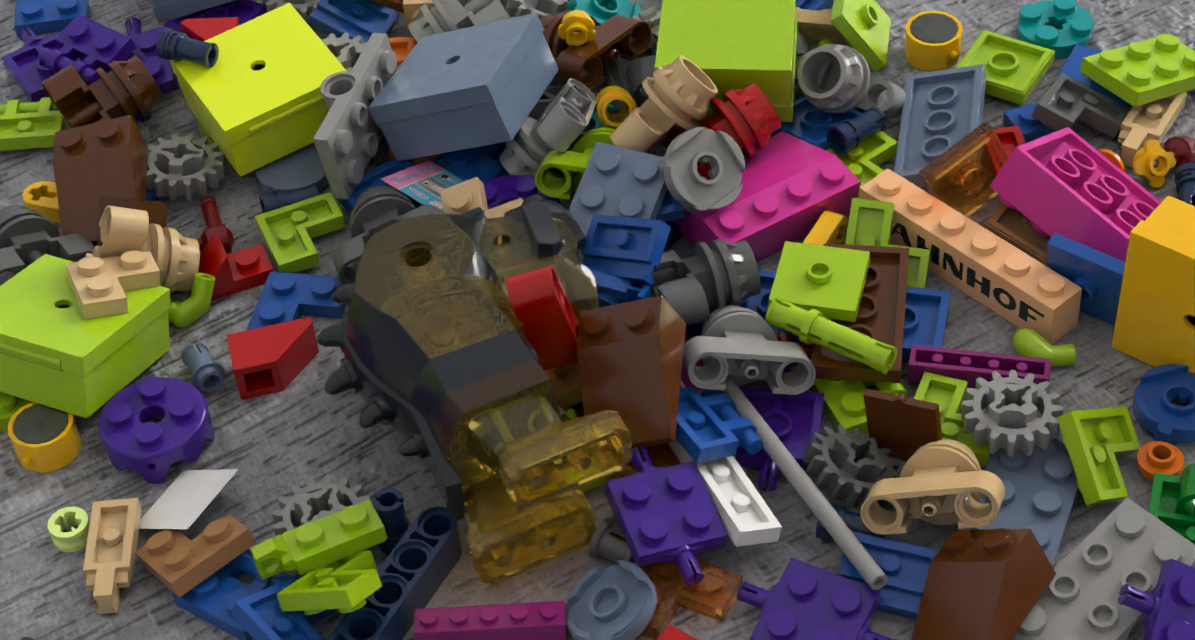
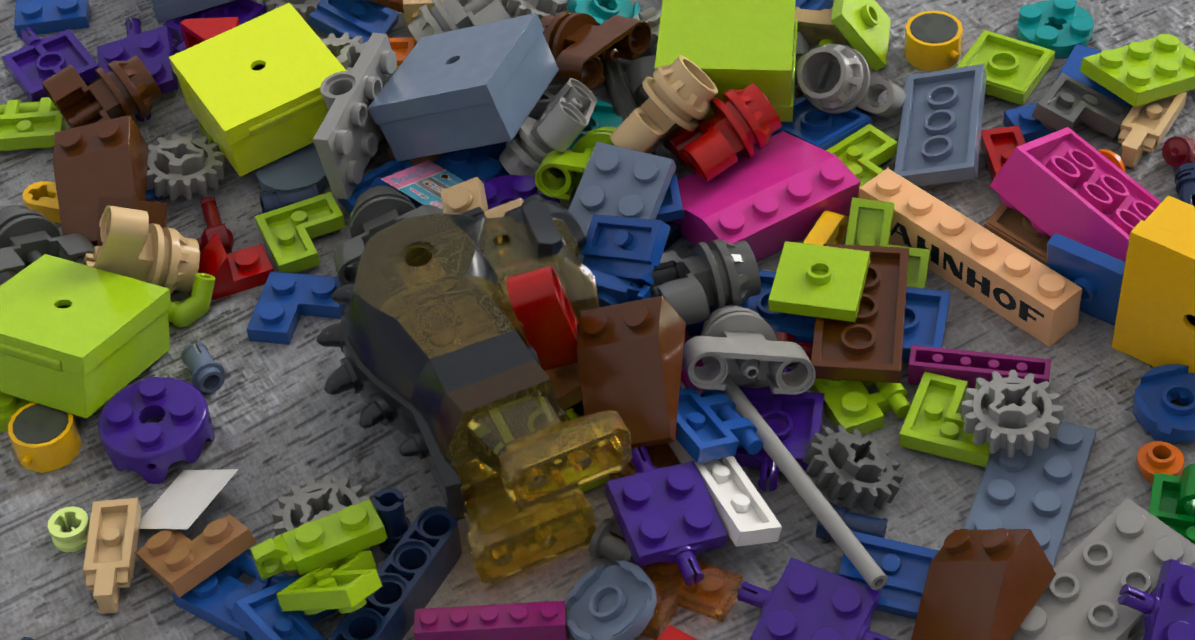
(90, 42): dark purple plate -> none
(101, 282): tan plate -> none
(179, 47): dark blue pin -> none
(271, 356): red slope -> none
(577, 21): yellow plate -> none
(609, 94): yellow brick -> none
(681, 173): light grey plate -> none
(815, 328): lime pin -> none
(849, 133): dark blue pin -> none
(901, 422): reddish brown piece -> none
(938, 486): tan beam -> none
(966, 170): clear orange plate -> none
(1031, 344): lime arm -> none
(1092, 443): lime plate -> none
(1144, 160): yellow plate -> none

